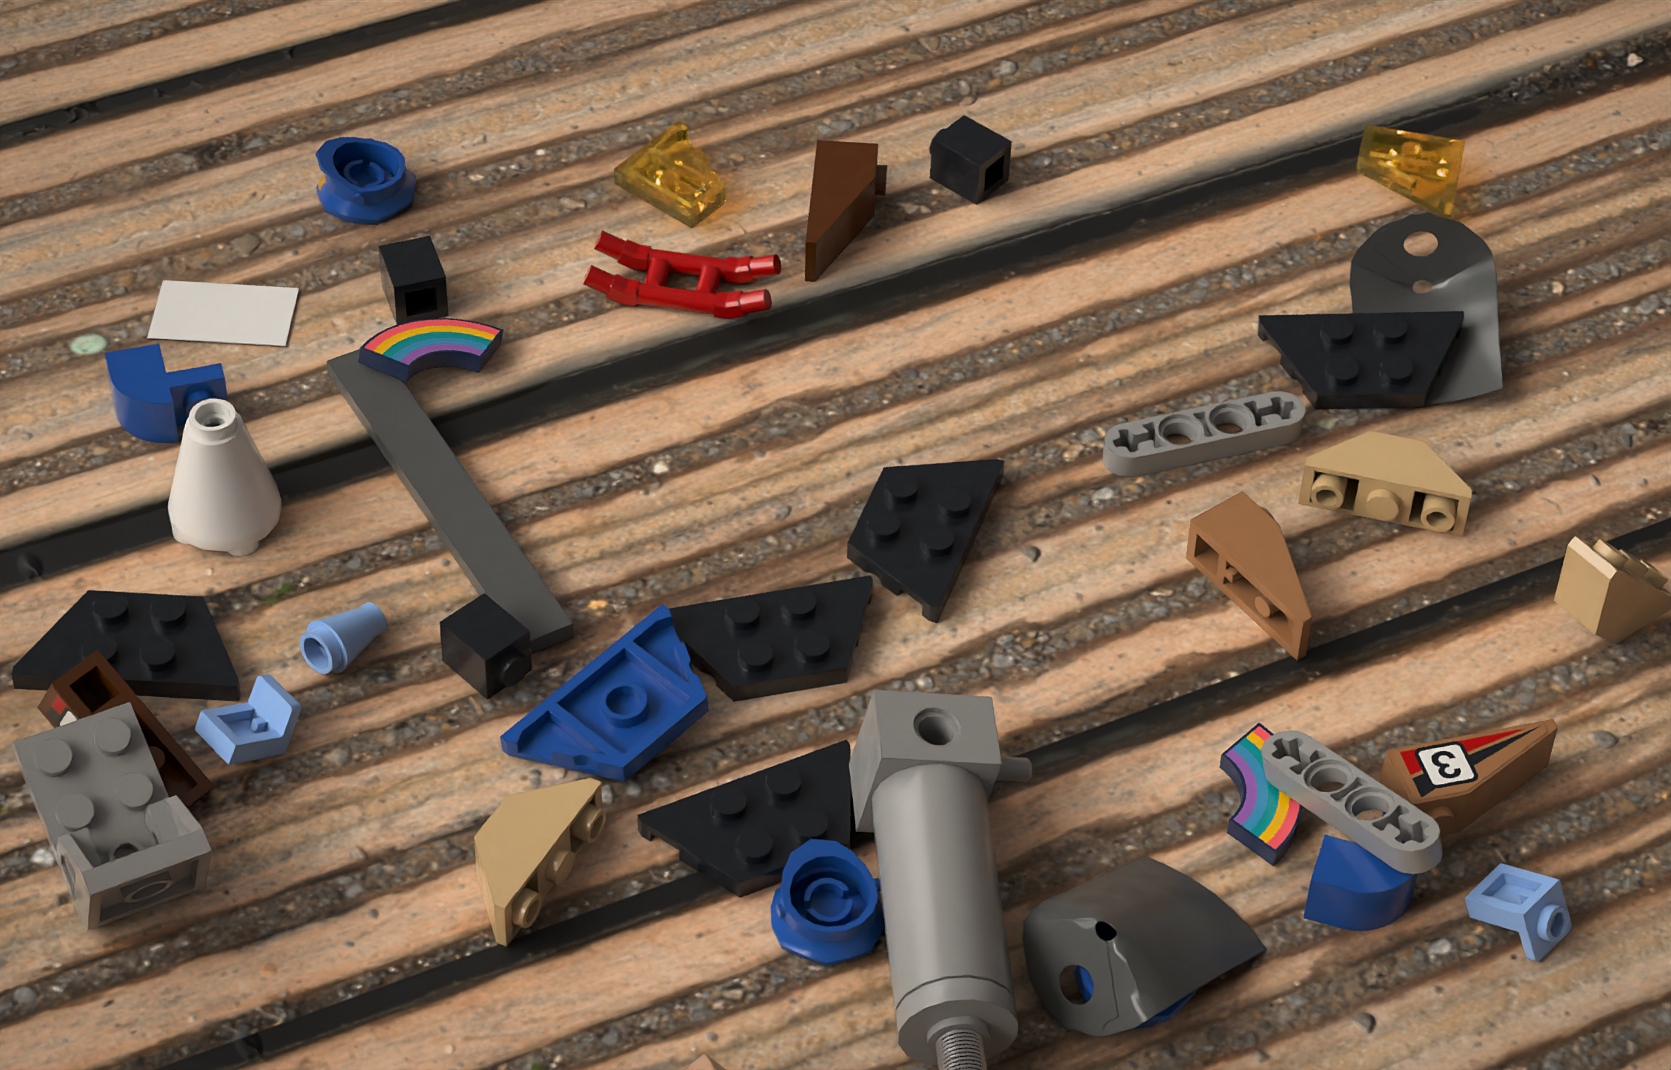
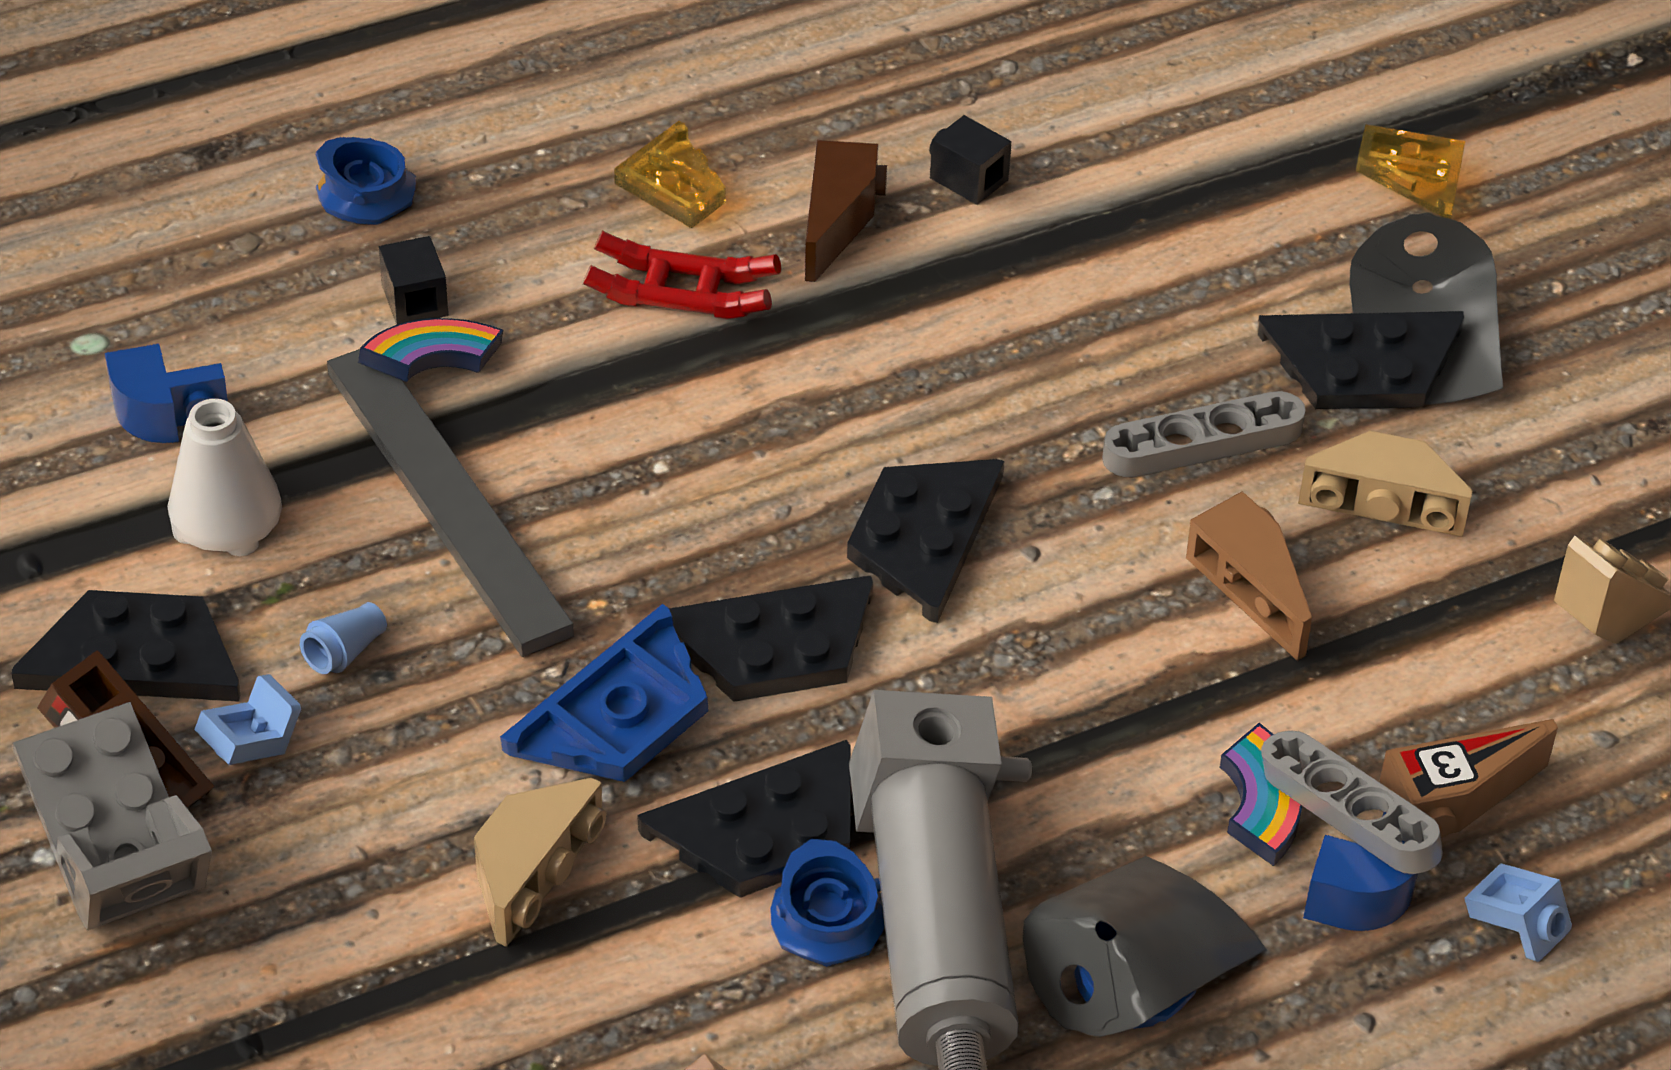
(223, 313): white sticker -> none
(486, 646): black brick -> none

